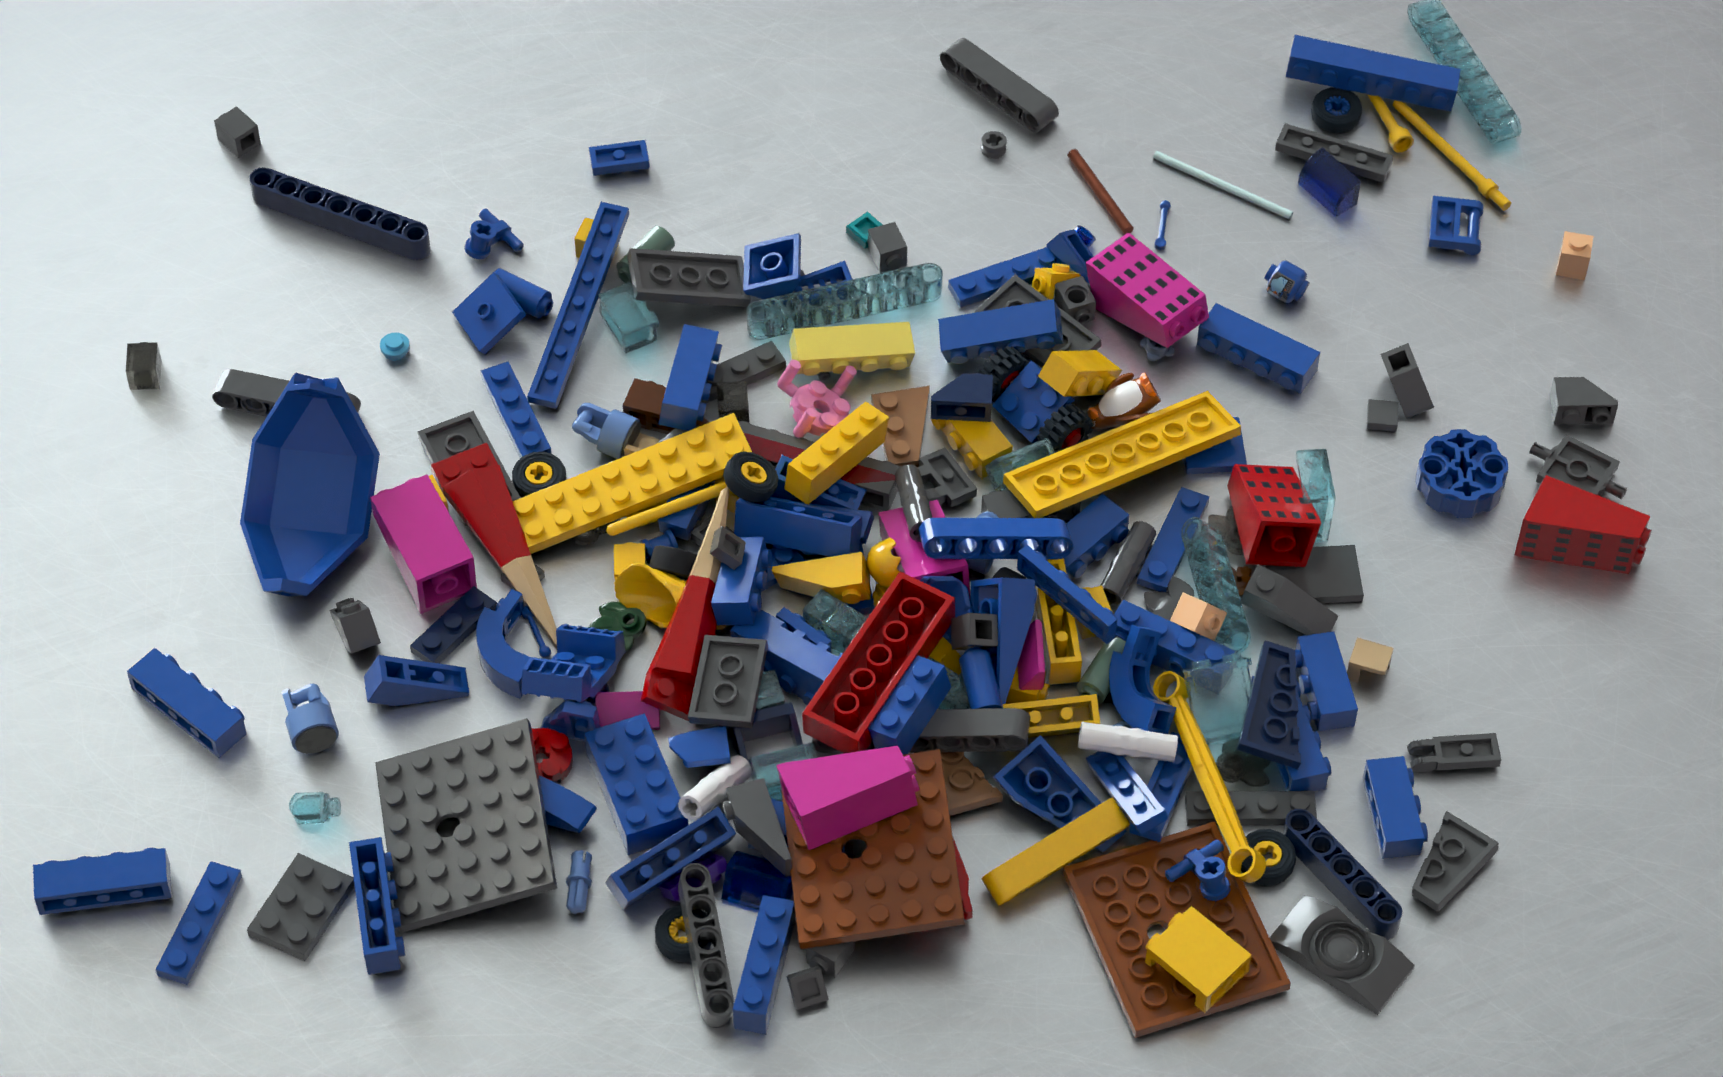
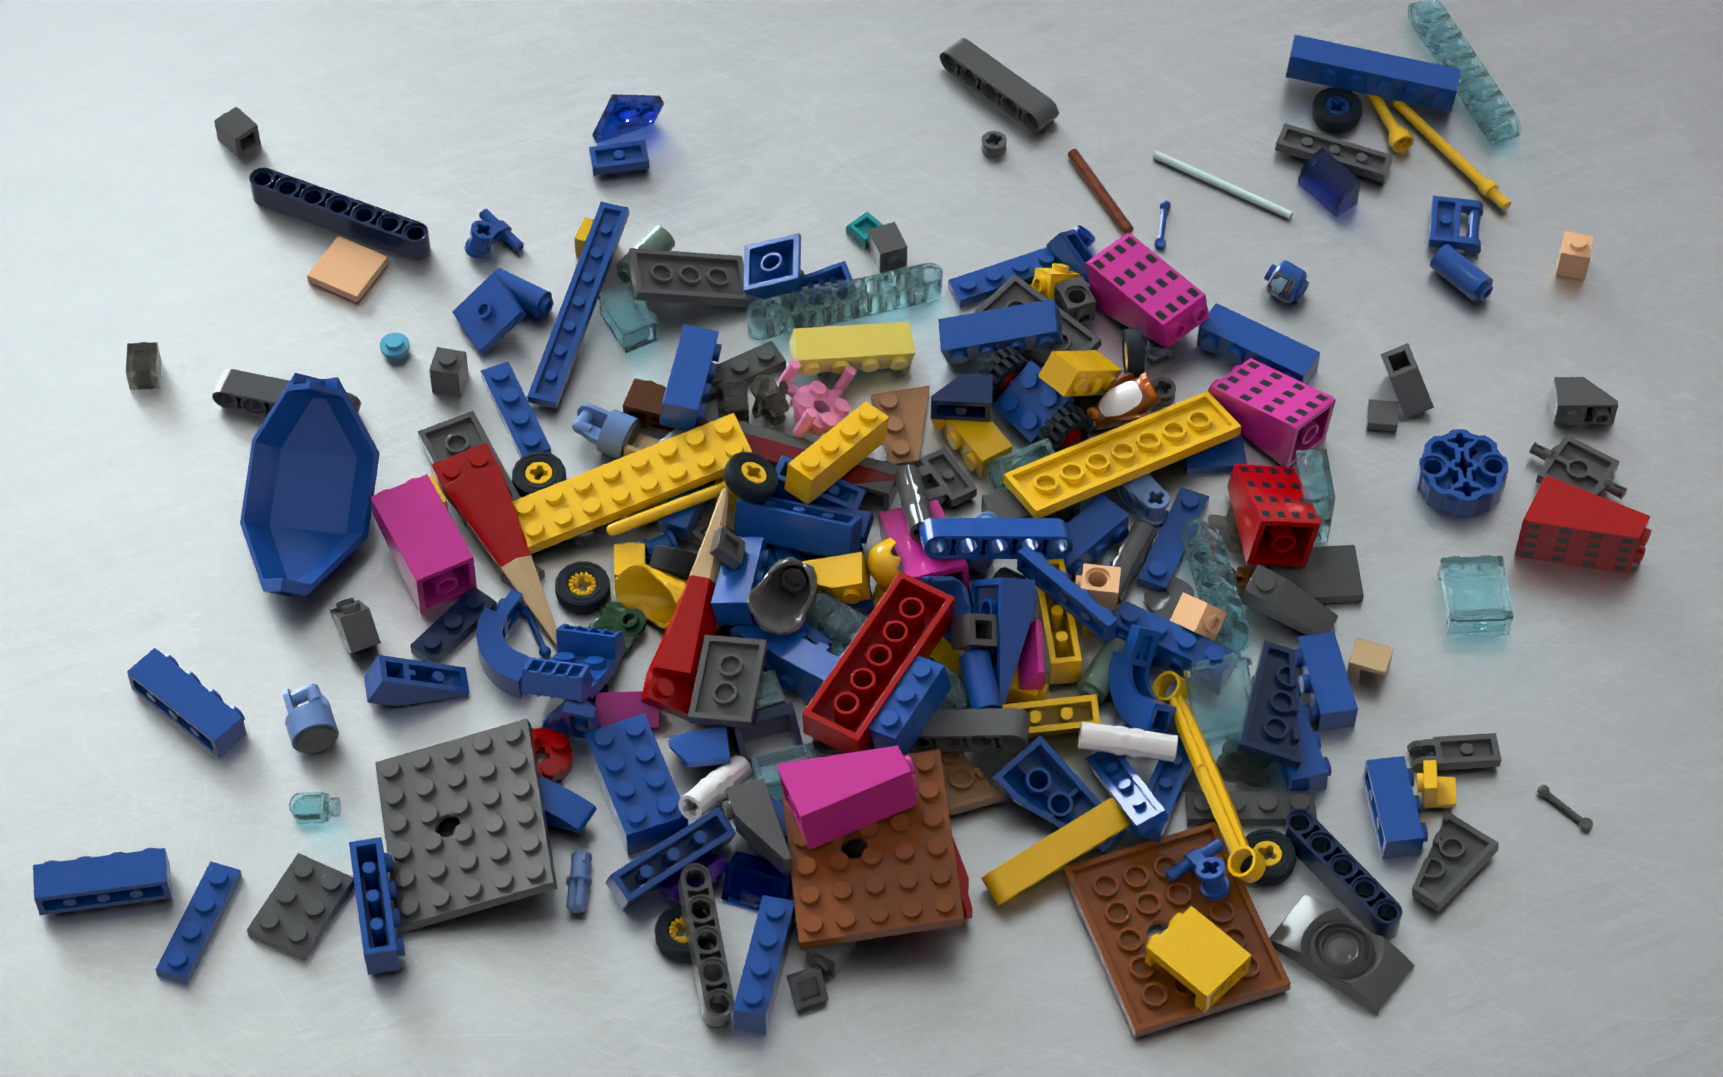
(347, 269): none -> light nougat tile
(449, 371): none -> dark grey brick
(585, 574): none -> black bush
(626, 115): none -> clear blue wing
(769, 400): none -> clear smoke hips
(783, 596): none -> dark grey hair
(1107, 580): none -> light nougat brick
(1133, 352): none -> black bush
(1145, 499): none -> medium blue piece
(1168, 386): none -> dark grey bush
(1274, 409): none -> dark pink slope
(1437, 791): none -> yellow bracket
(1462, 273): none -> blue brick
(1476, 595): none -> clear light blue panel
(1585, 823): none -> dark grey hinge

